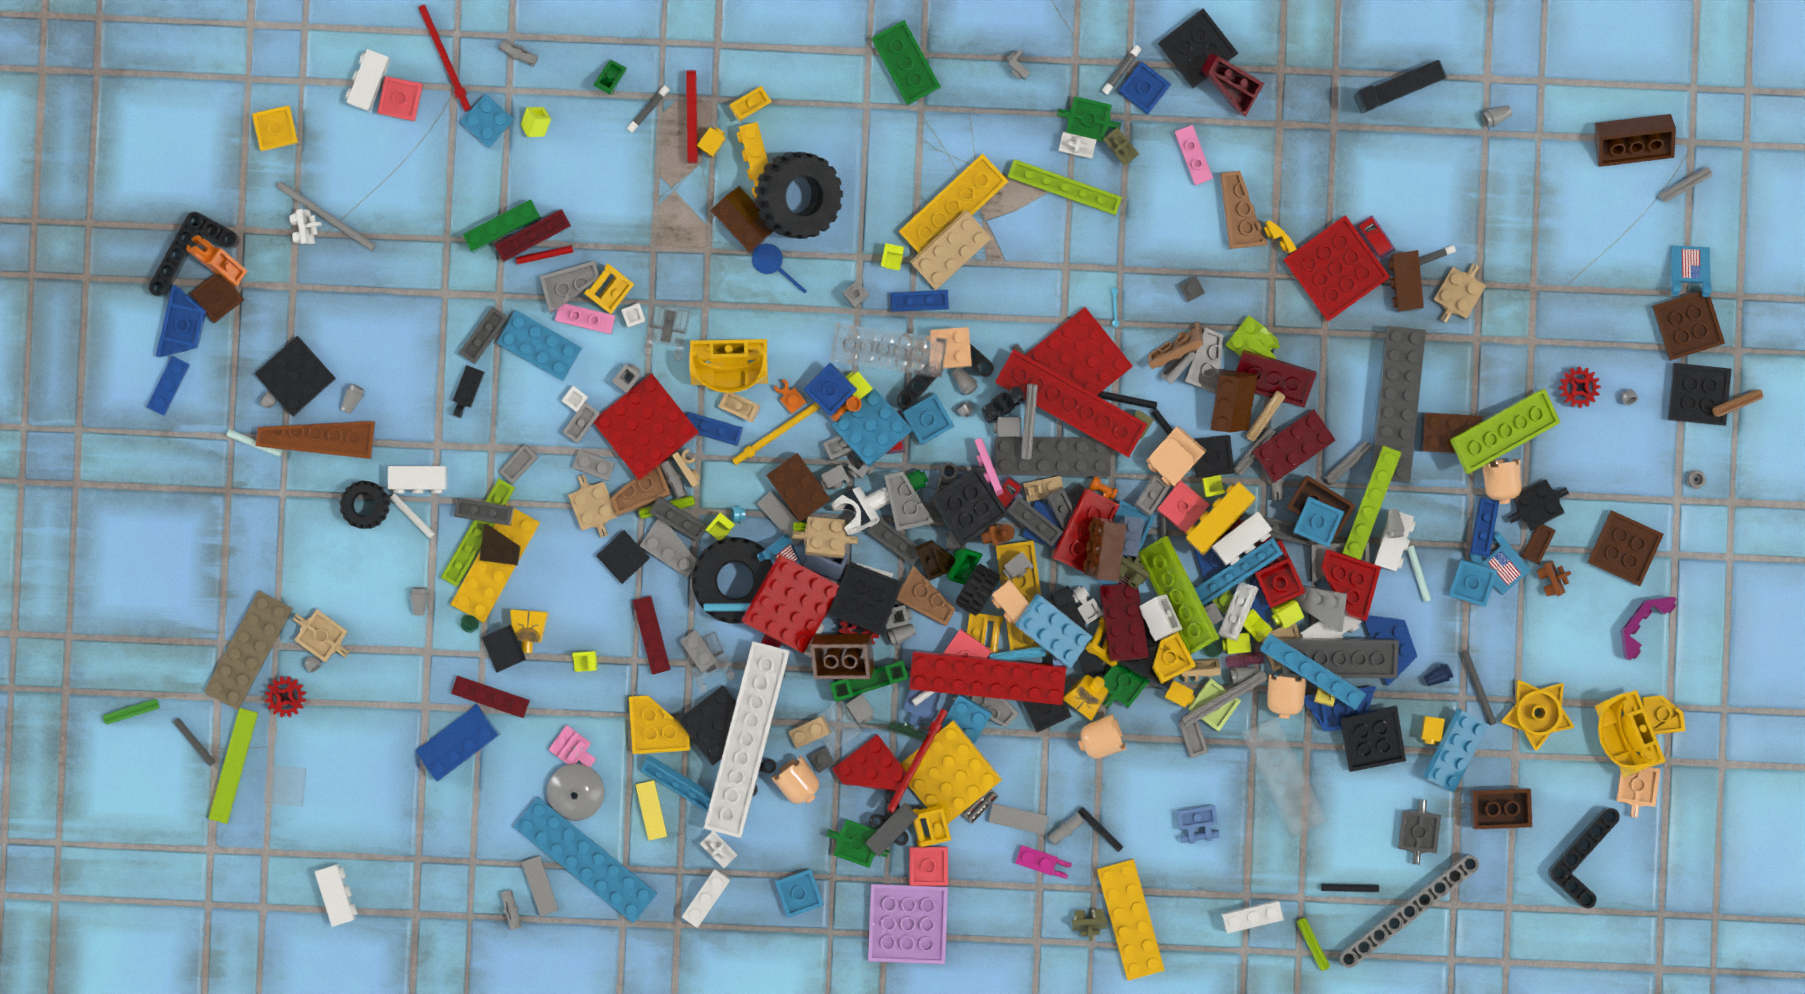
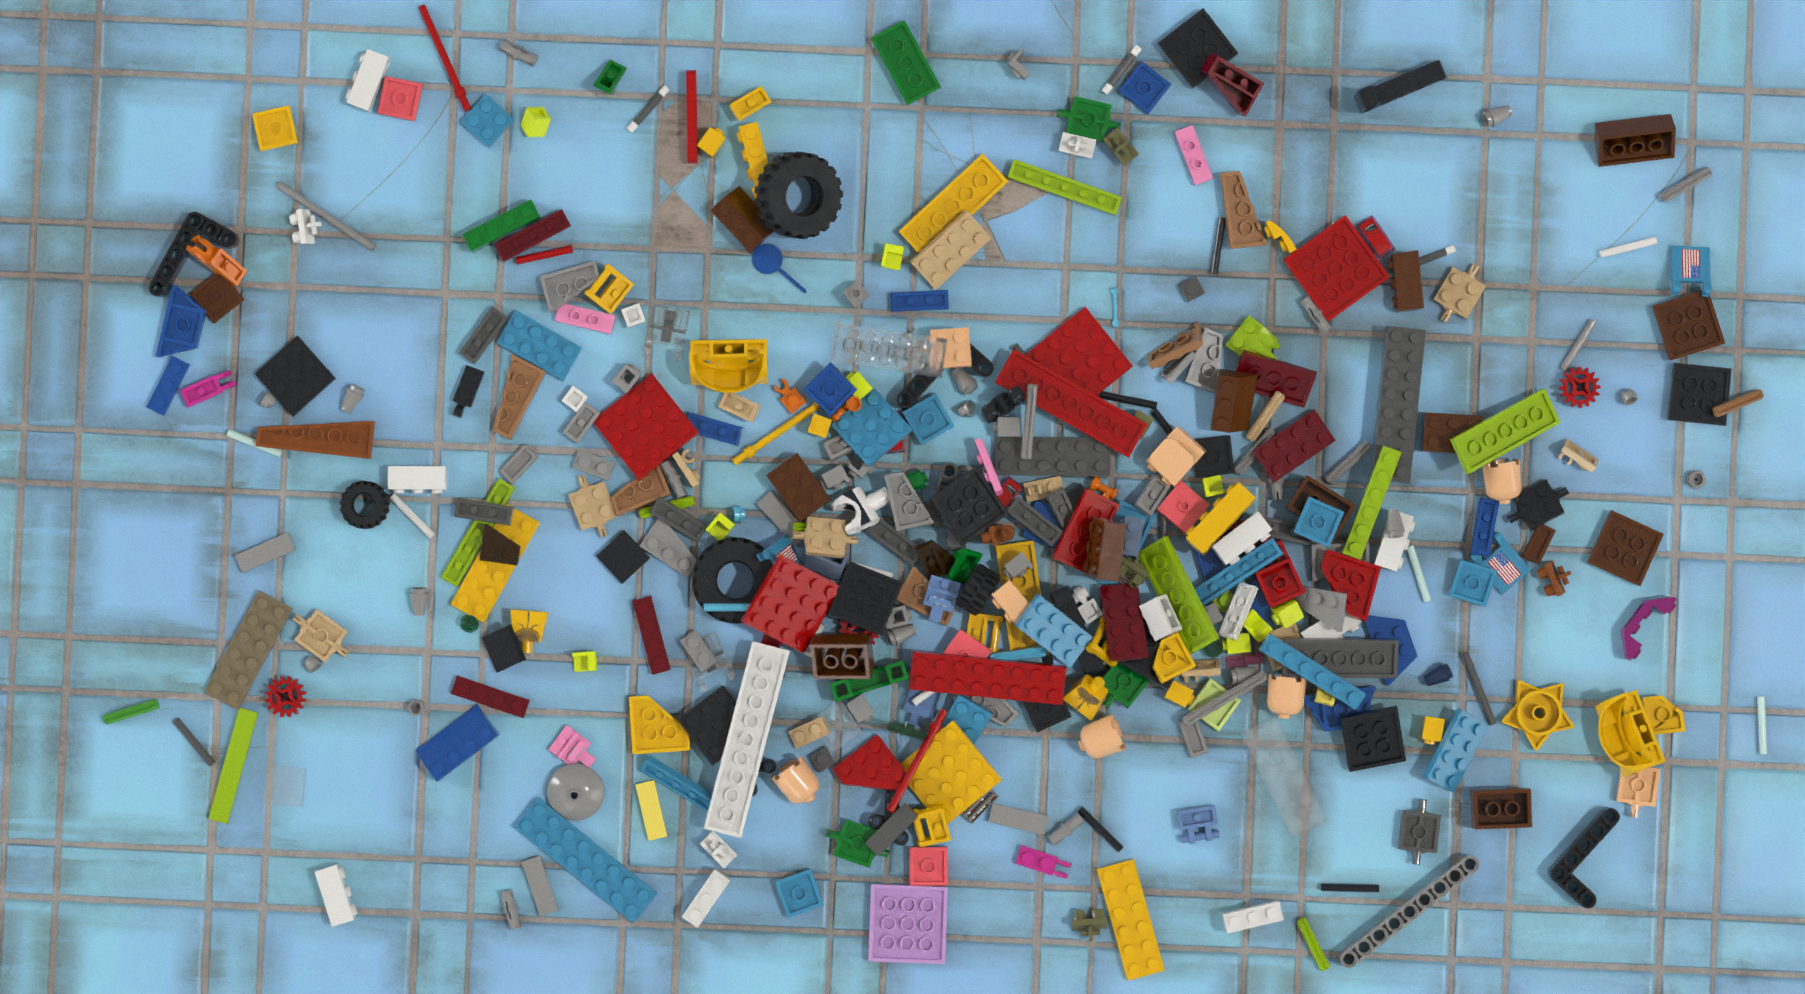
(206, 389): none -> dark pink hinge
(265, 552): none -> light grey tile
(414, 703): none -> light grey hinge
(519, 391): none -> medium nougat wing
(819, 426): none -> yellow brick
(941, 596): none -> medium blue piece
(1218, 246): none -> black bar
(1316, 314): none -> light grey pin
(1578, 344): none -> light grey bar
(1582, 457): none -> tan plate
(1628, 247): none -> white bar
(1762, 725): none -> light aqua bar

